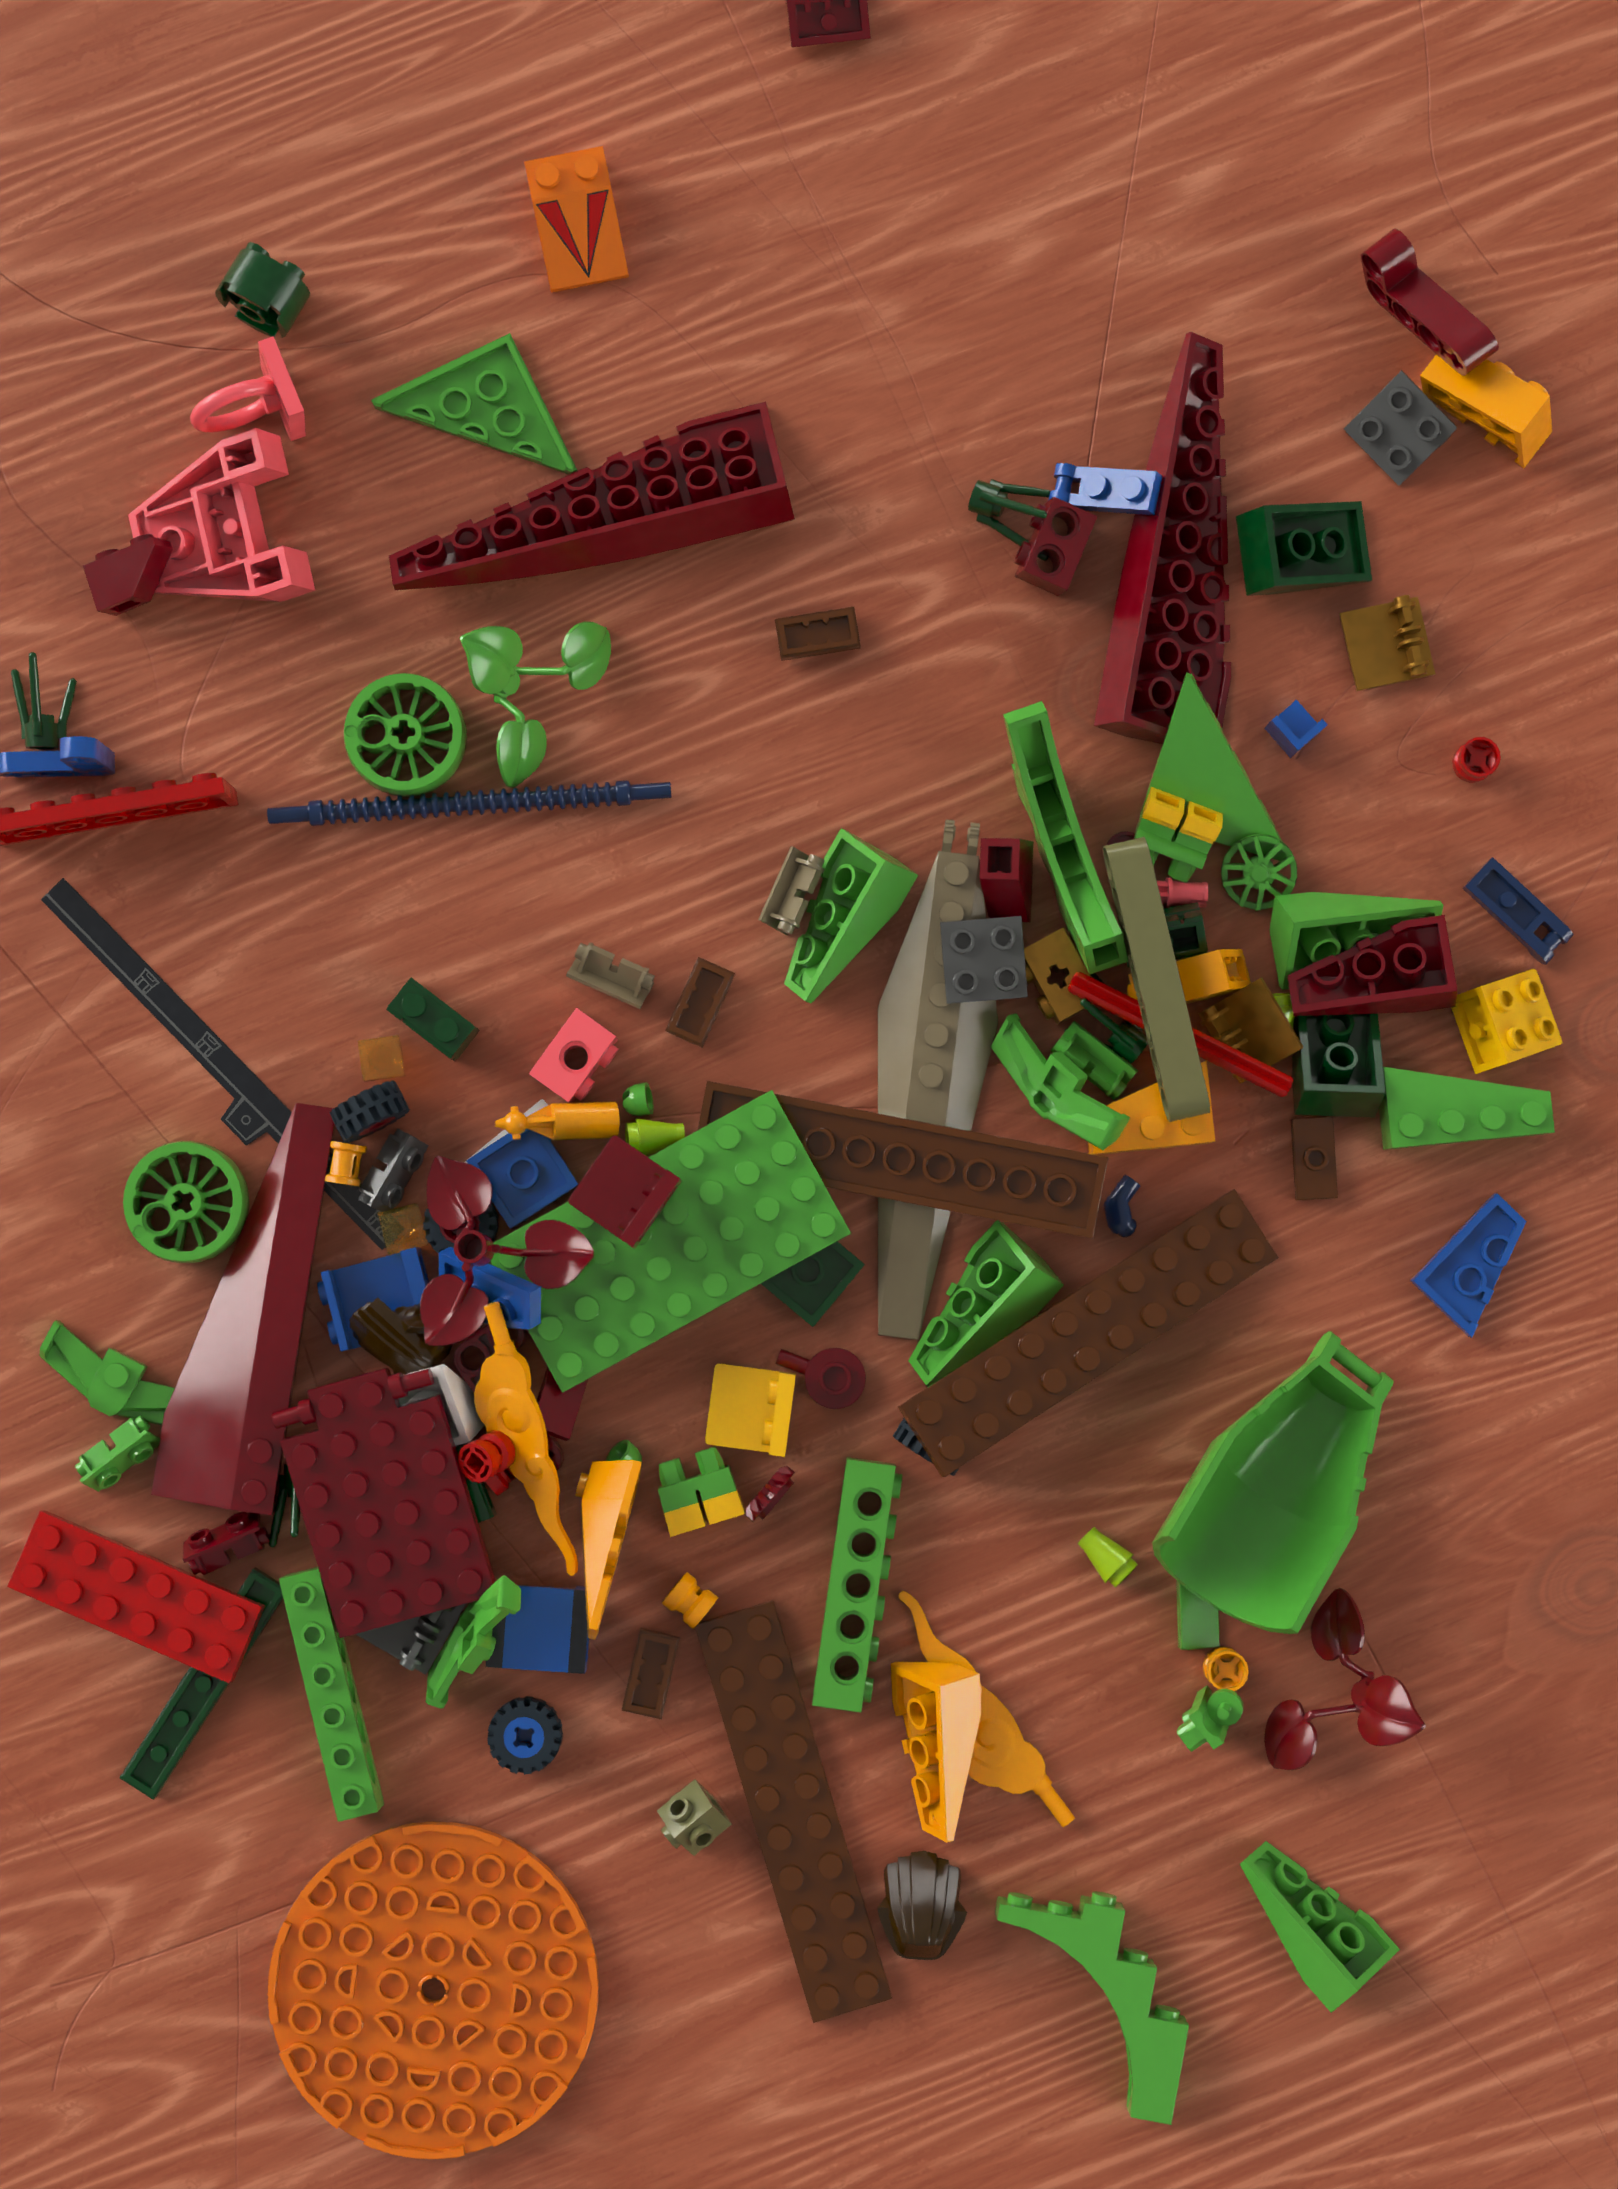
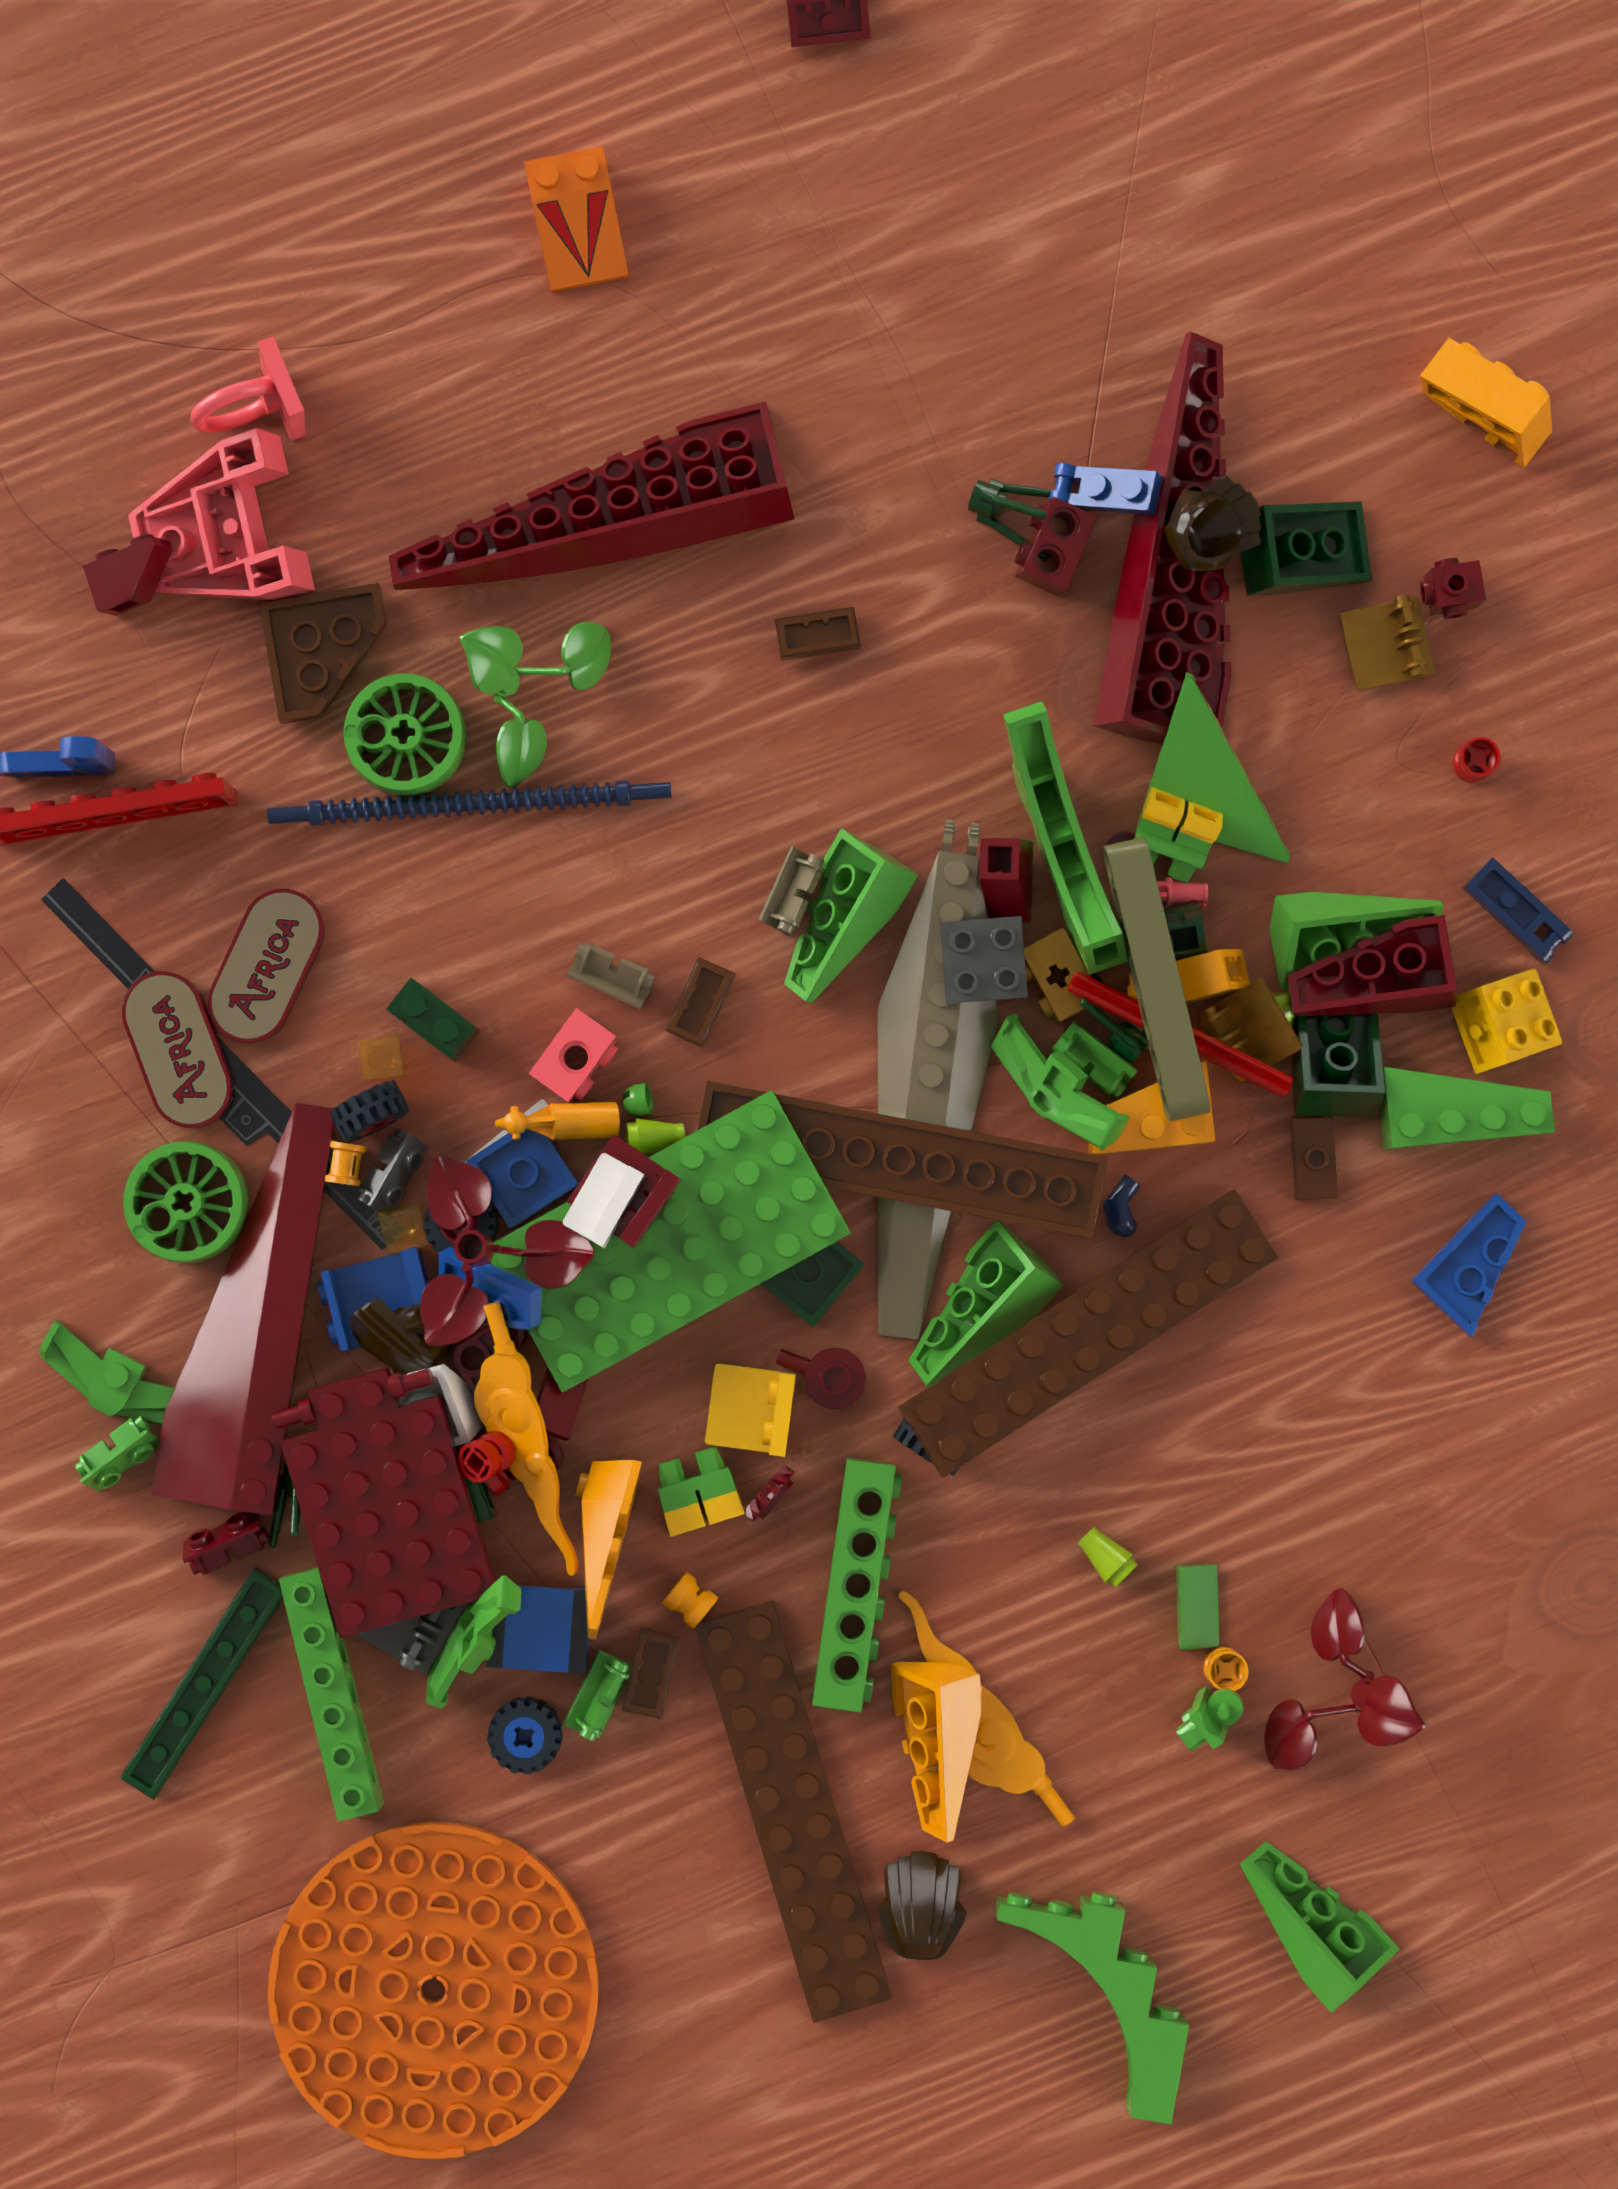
(39, 729): dark green plant -> none
(136, 1596): red plate -> none
(177, 1049): none -> dark tan tile
(264, 291): dark green brick -> none
(266, 966): none -> dark tan tile
(318, 645): none -> reddish brown plate
(486, 401): bright green tile -> none
(598, 1695): none -> bright green hinge
(603, 1199): none -> white panel
(624, 1451): bright green hinge -> none
(693, 1818): olive brick -> none
(1213, 525): none -> dark brown hair
(1258, 871): bright green wheel -> none
(1278, 1494): bright green windscreen -> none
(1294, 728): blue panel -> none
(1400, 428): dark grey hinge -> none
(1423, 305): dark red beam -> none
(1453, 588): none -> dark red brick

